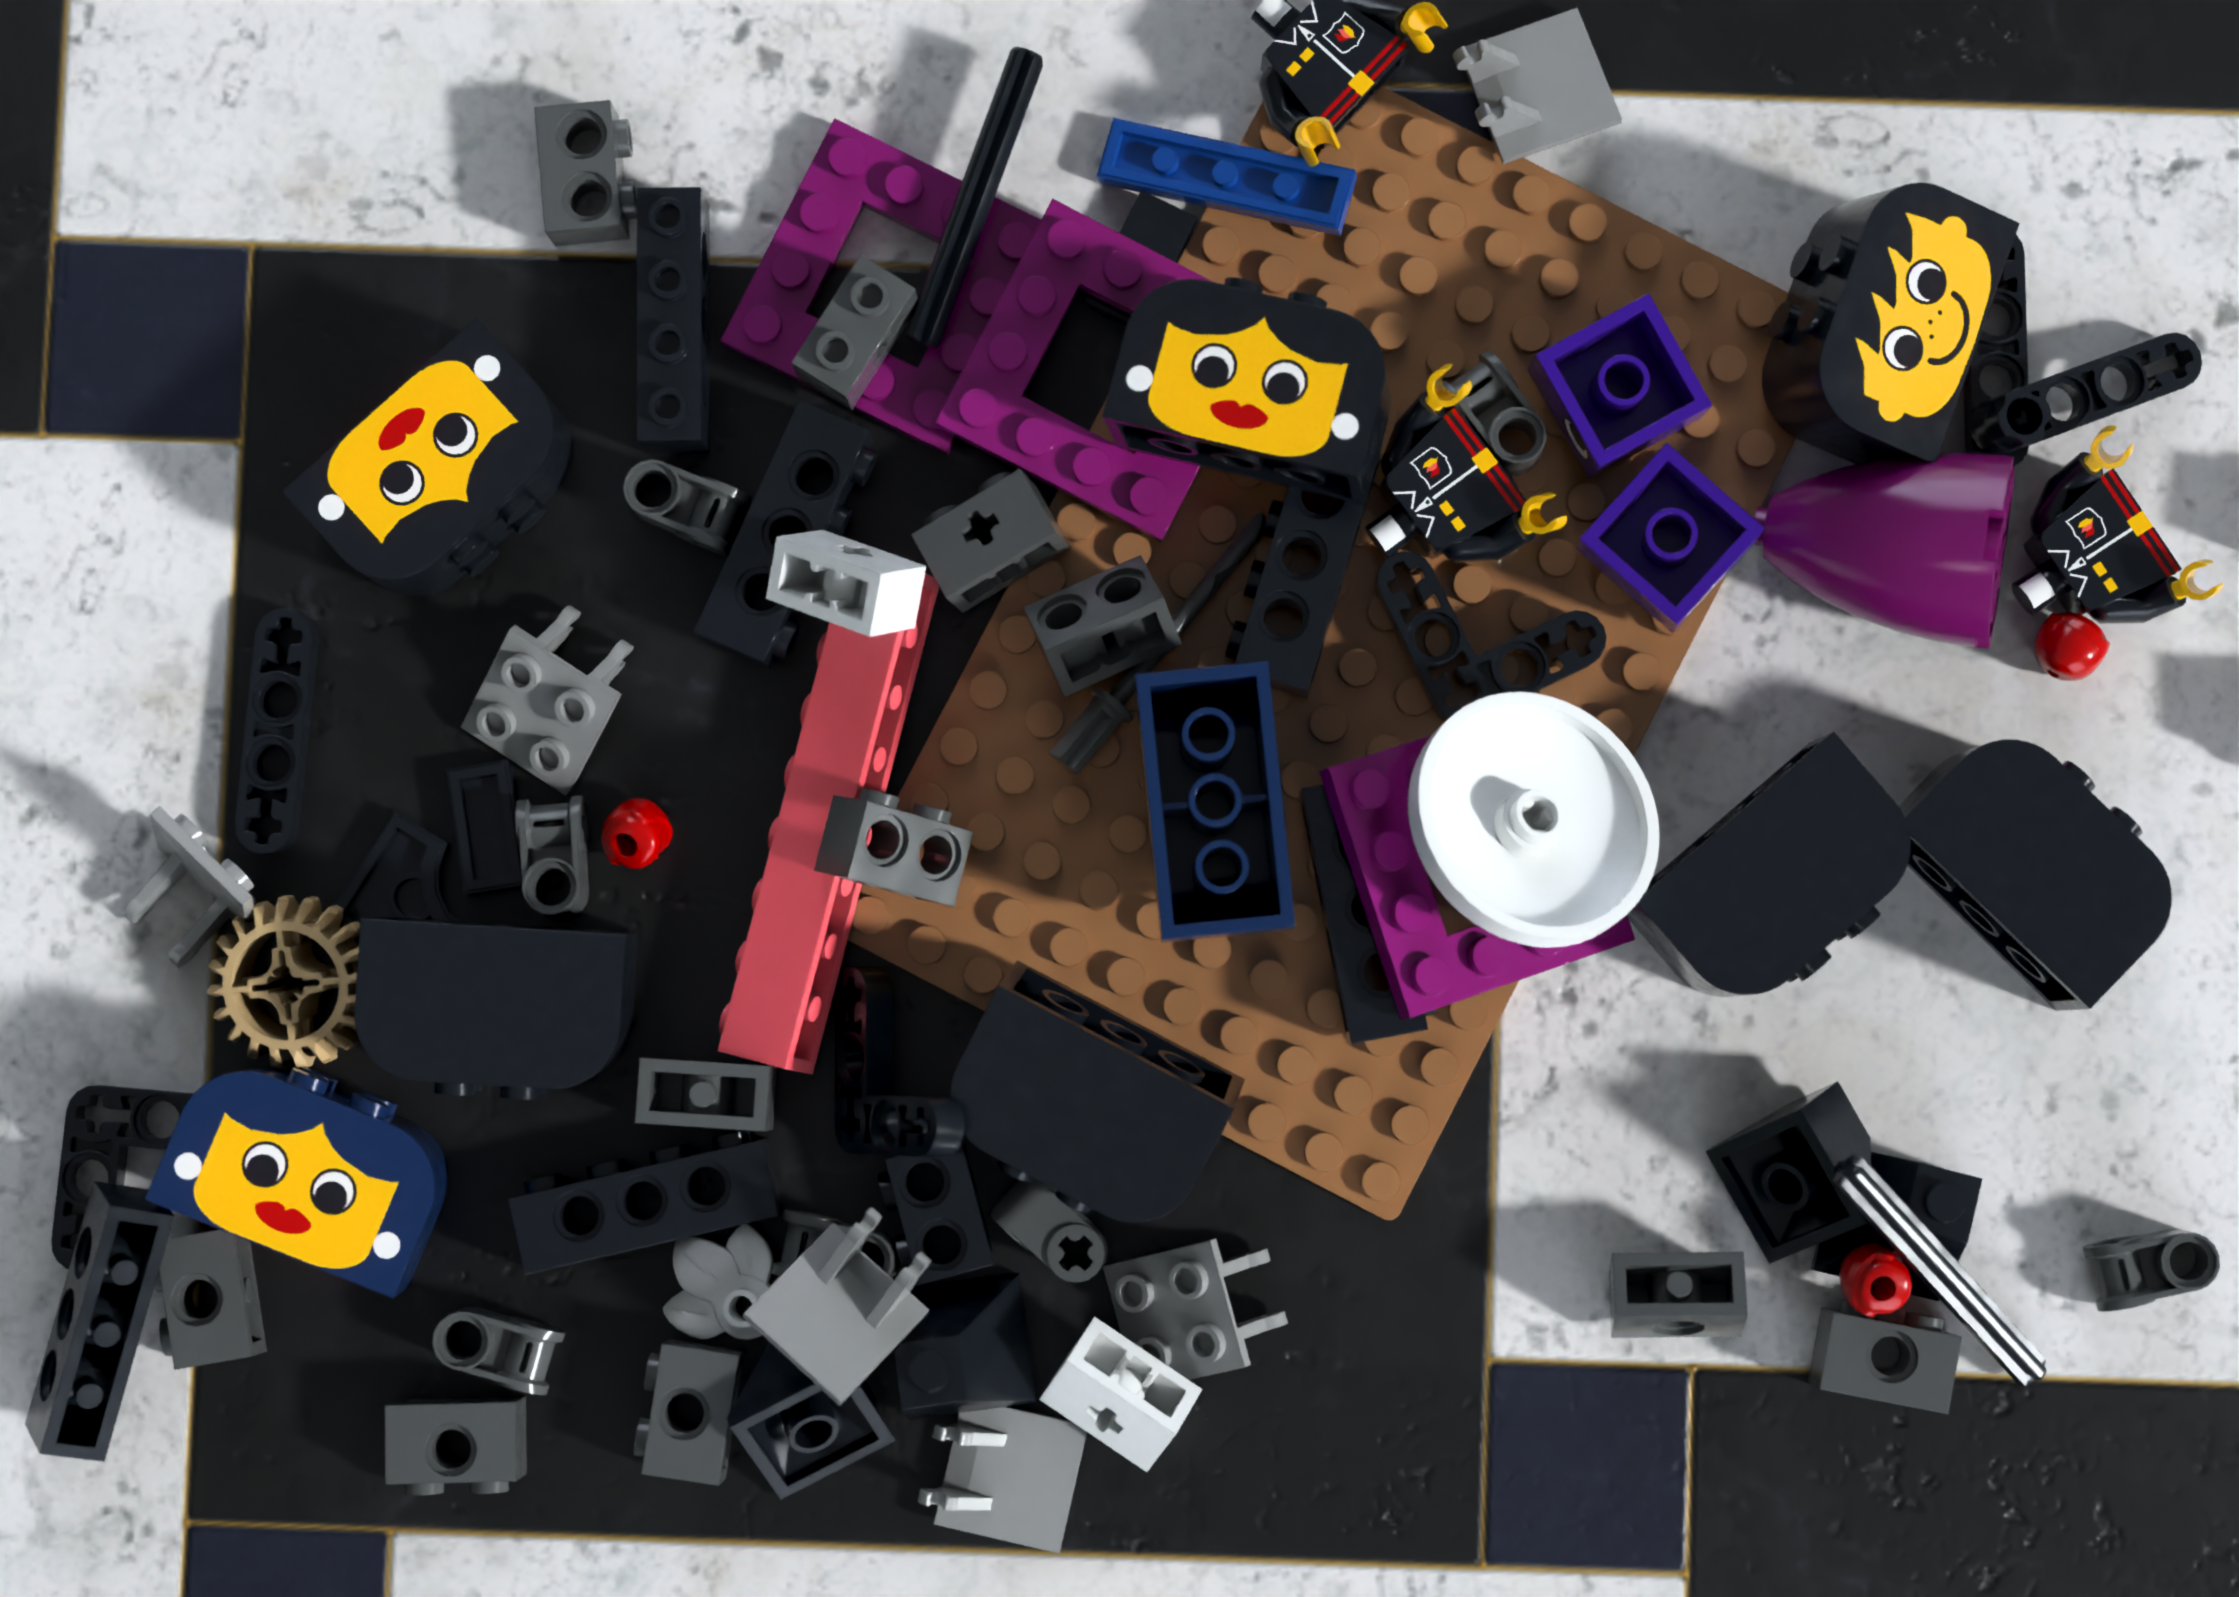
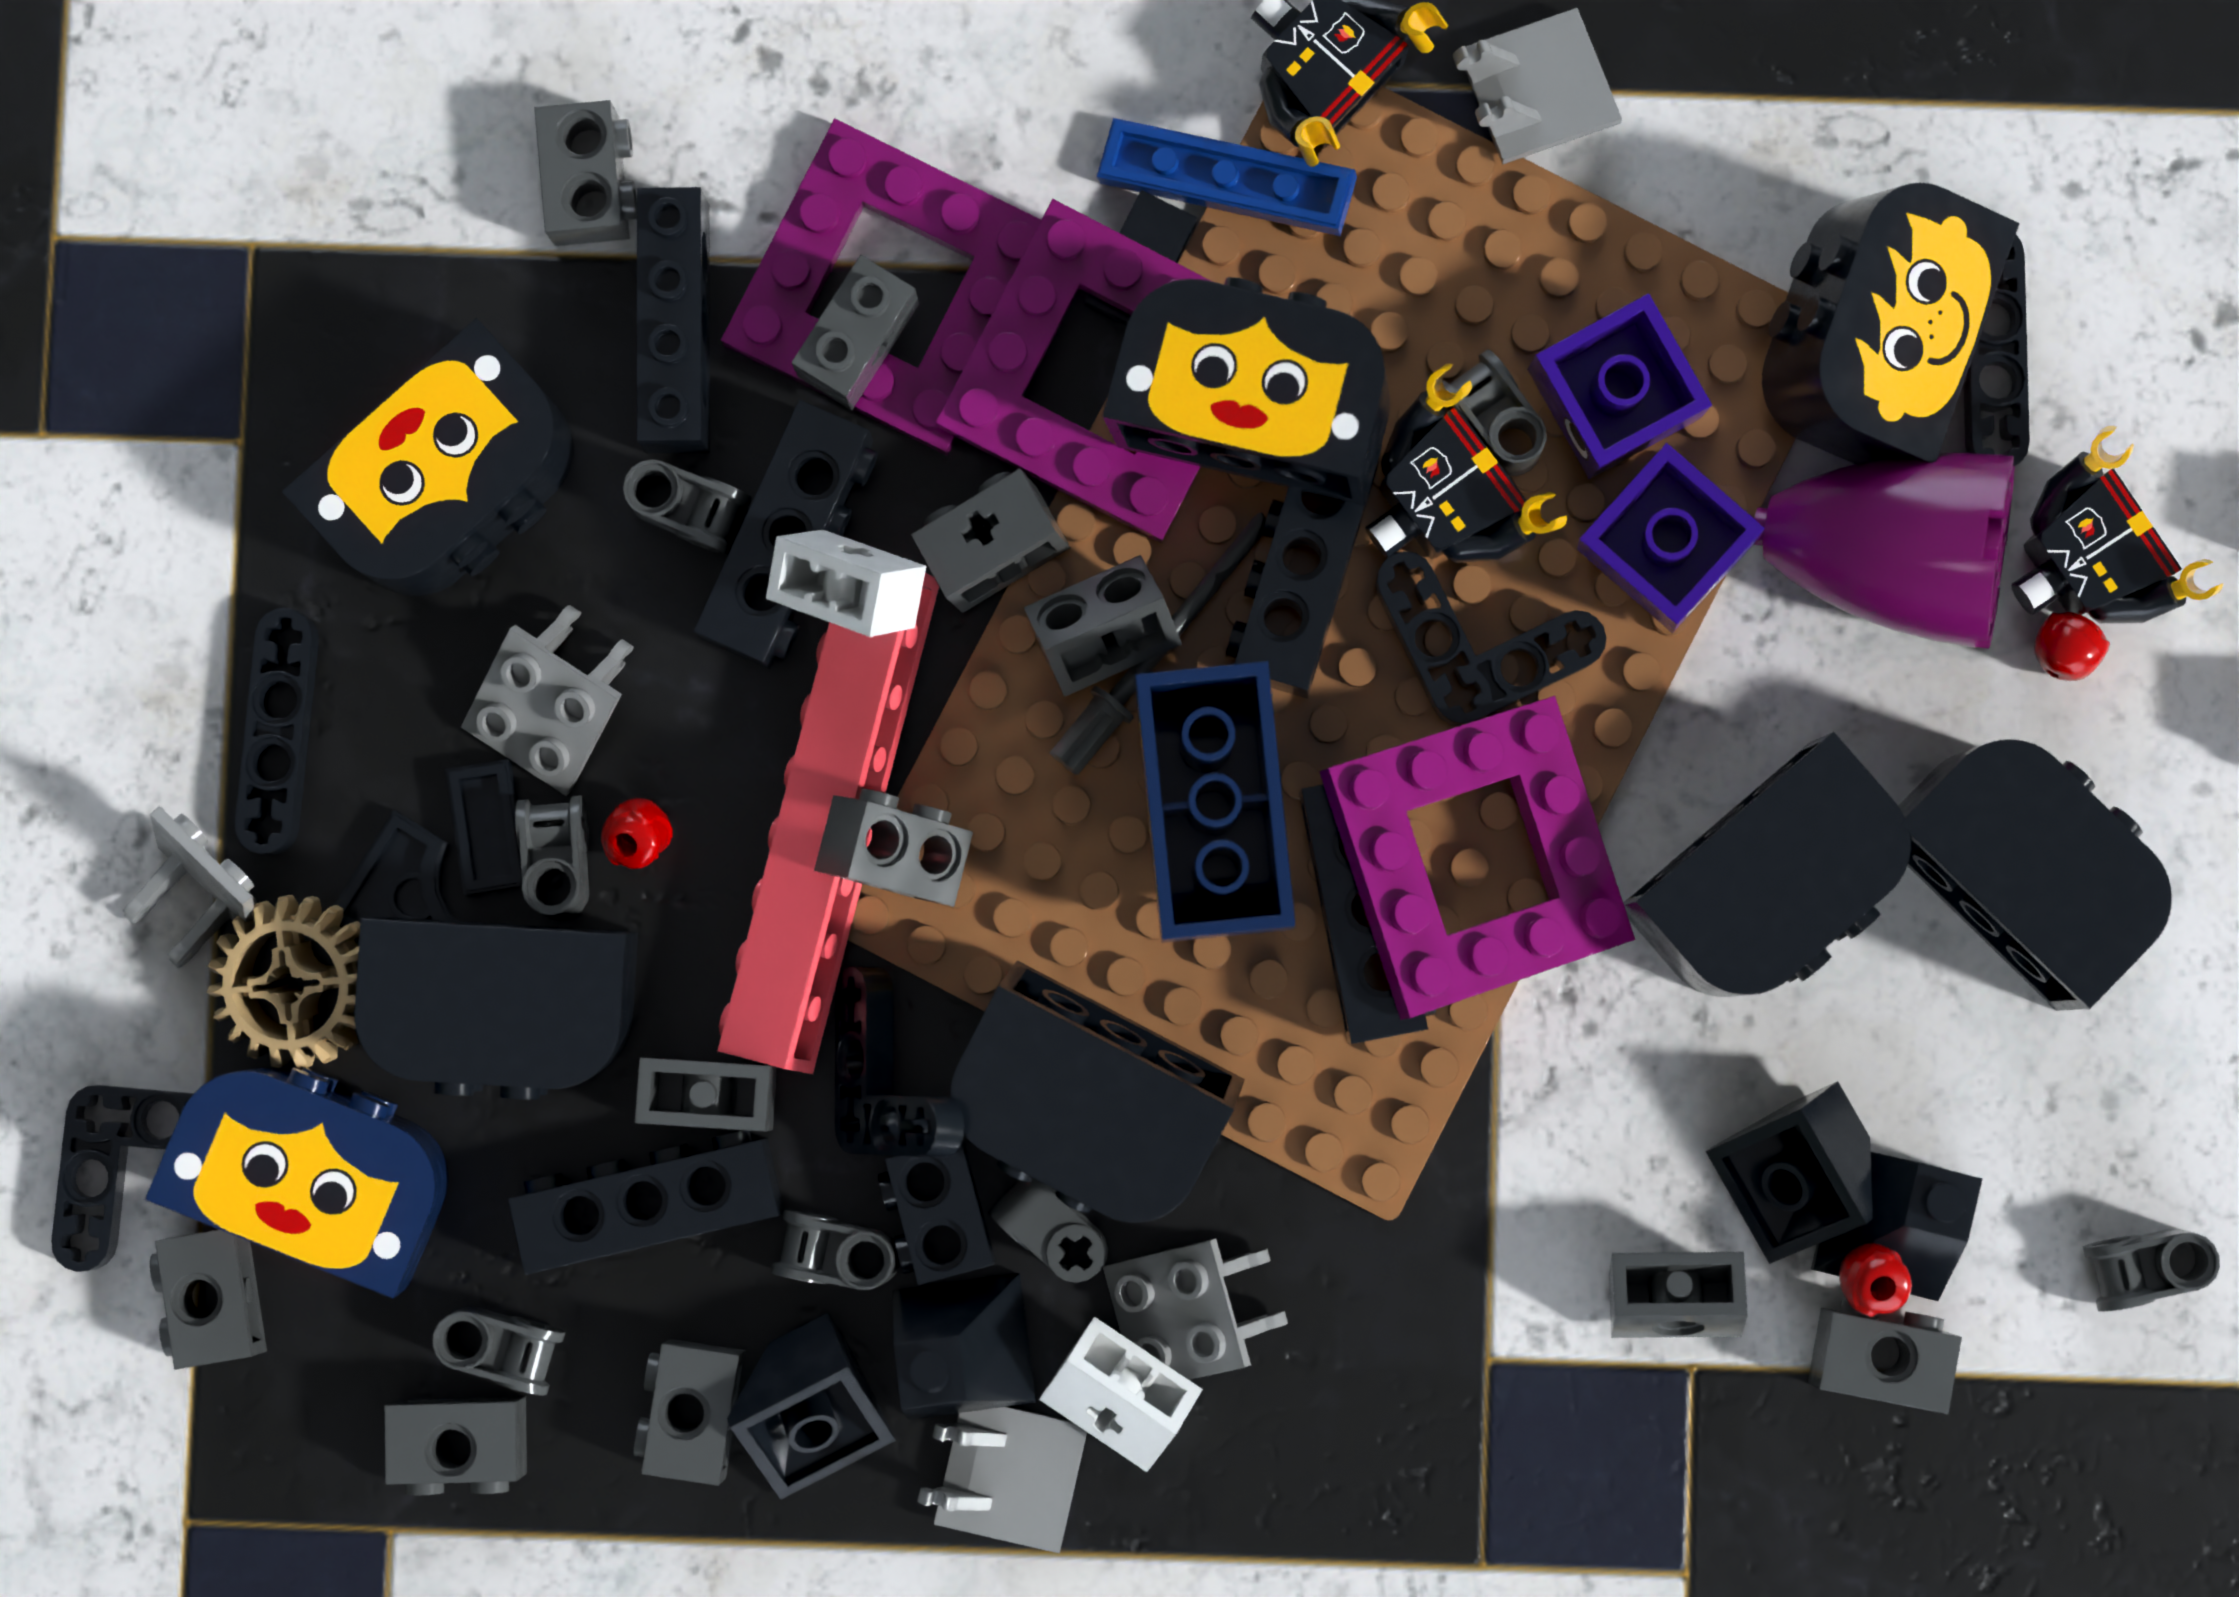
(98, 1322): black brick -> none
(715, 1280): white plate -> none
(839, 1309): light grey plate -> none
(975, 197): black axle -> none
(1533, 819): white dish -> none
(1939, 1270): axle -> none
(2083, 385): black beam -> none

